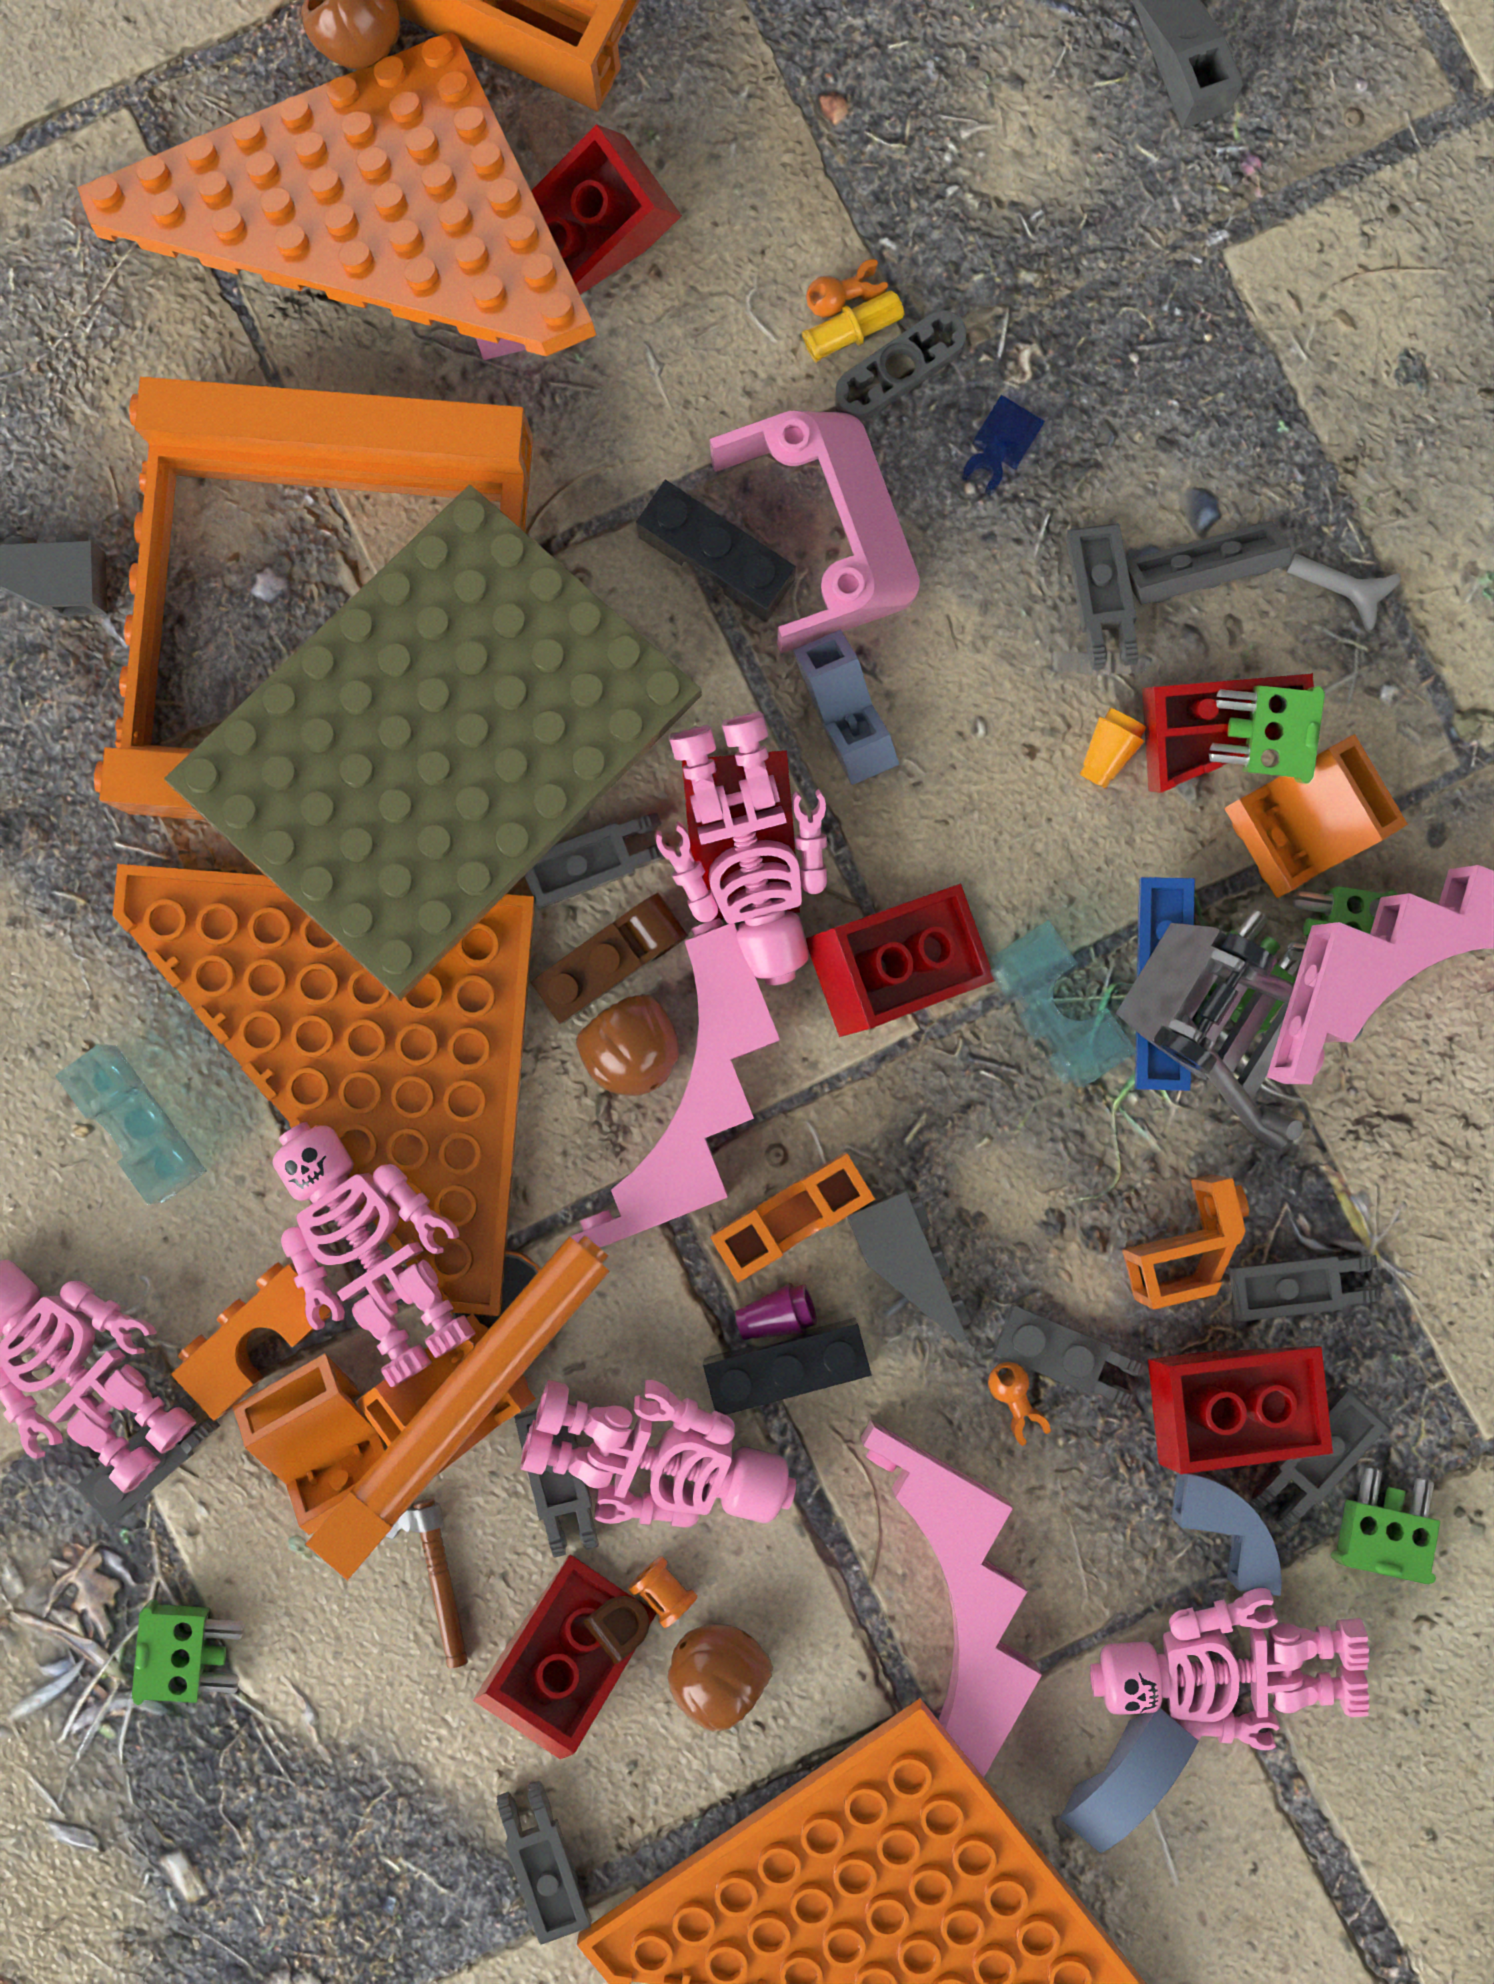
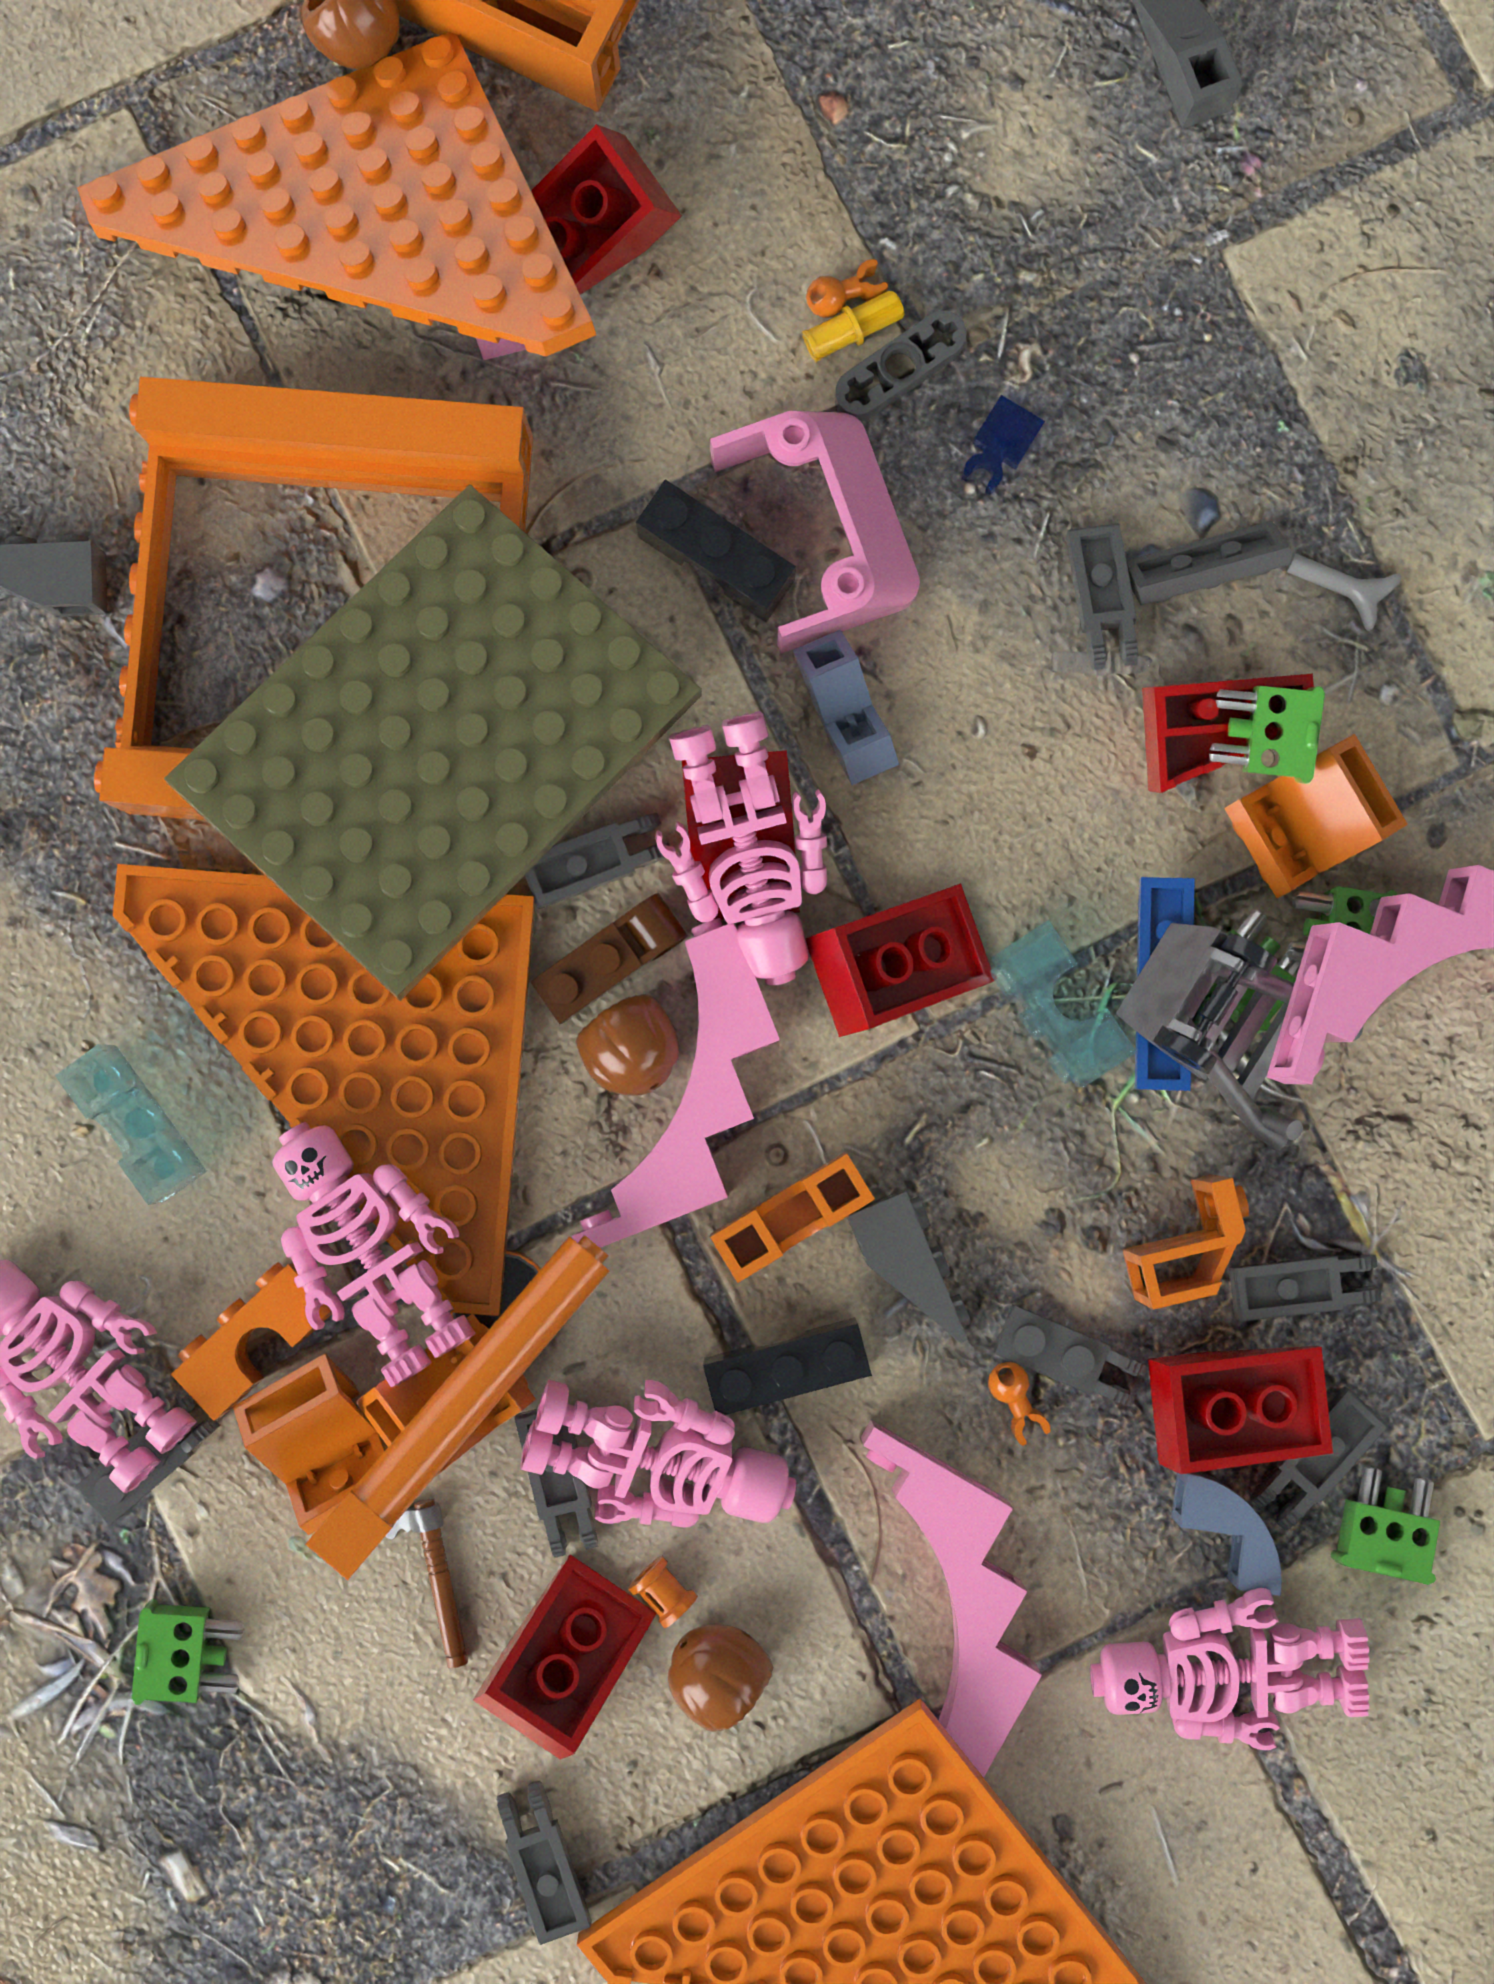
(619, 1626): reddish brown tile -> none
(778, 1313): magenta cone -> none
(1111, 747): light orange cone -> none
(1133, 1783): sand blue brick -> none

